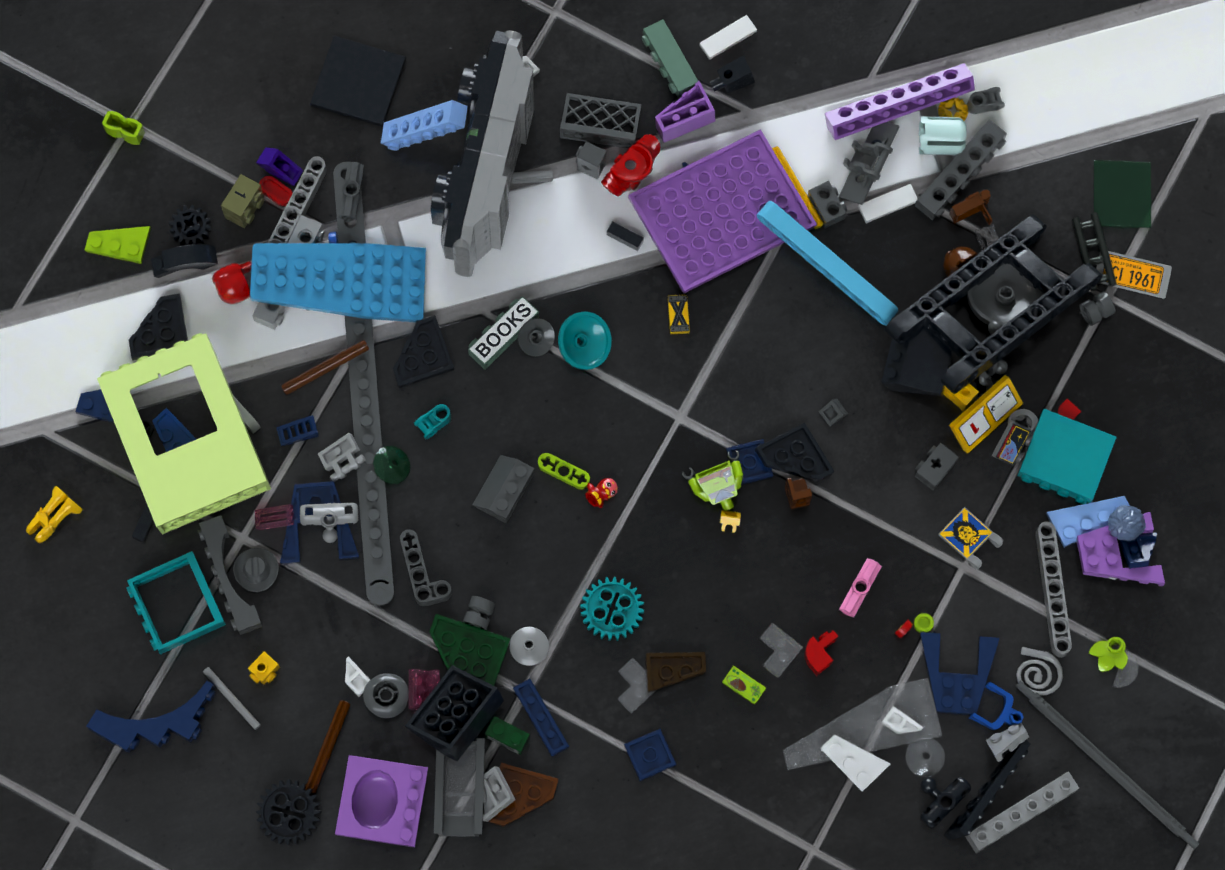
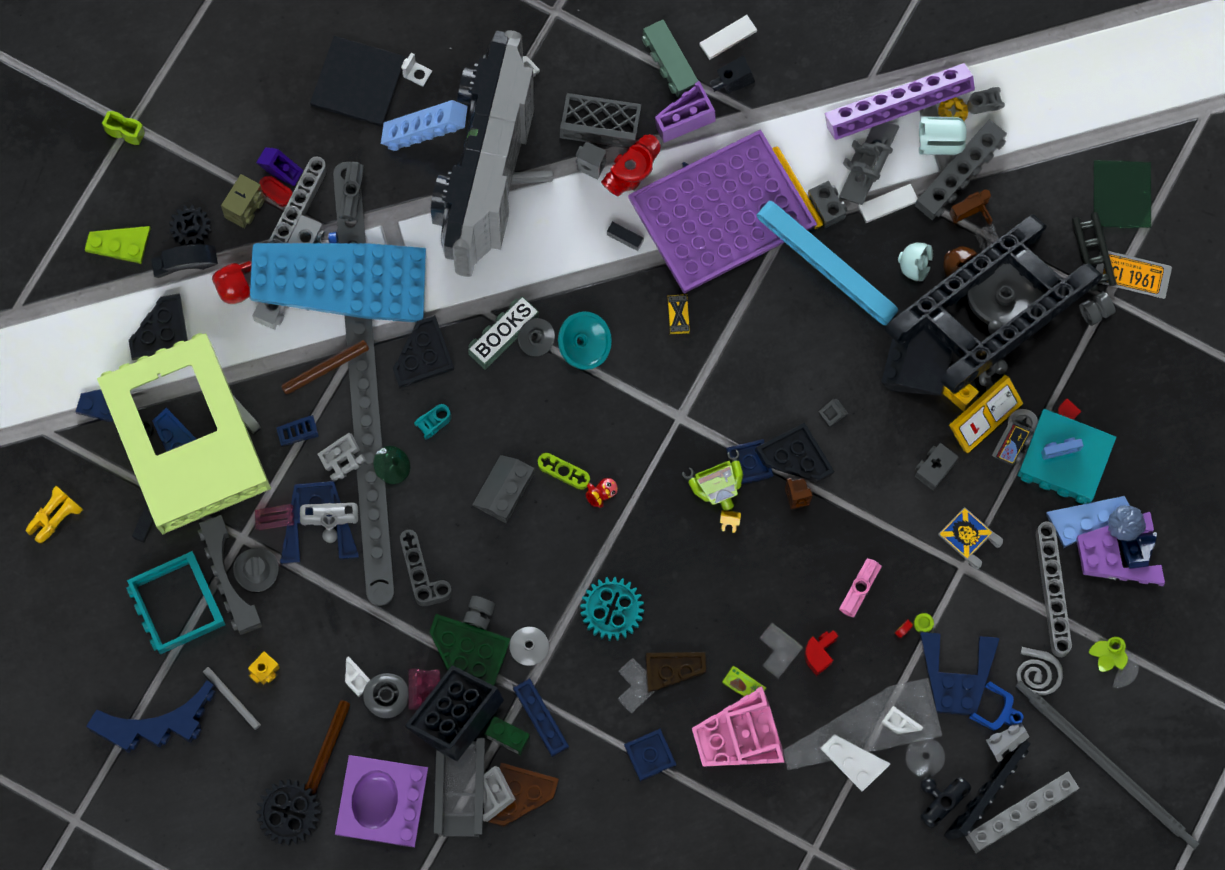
(410, 67): none -> white bracket
(740, 734): none -> bright pink wedge
(915, 261): none -> light aqua cylinder
(1069, 446): none -> medium blue plate

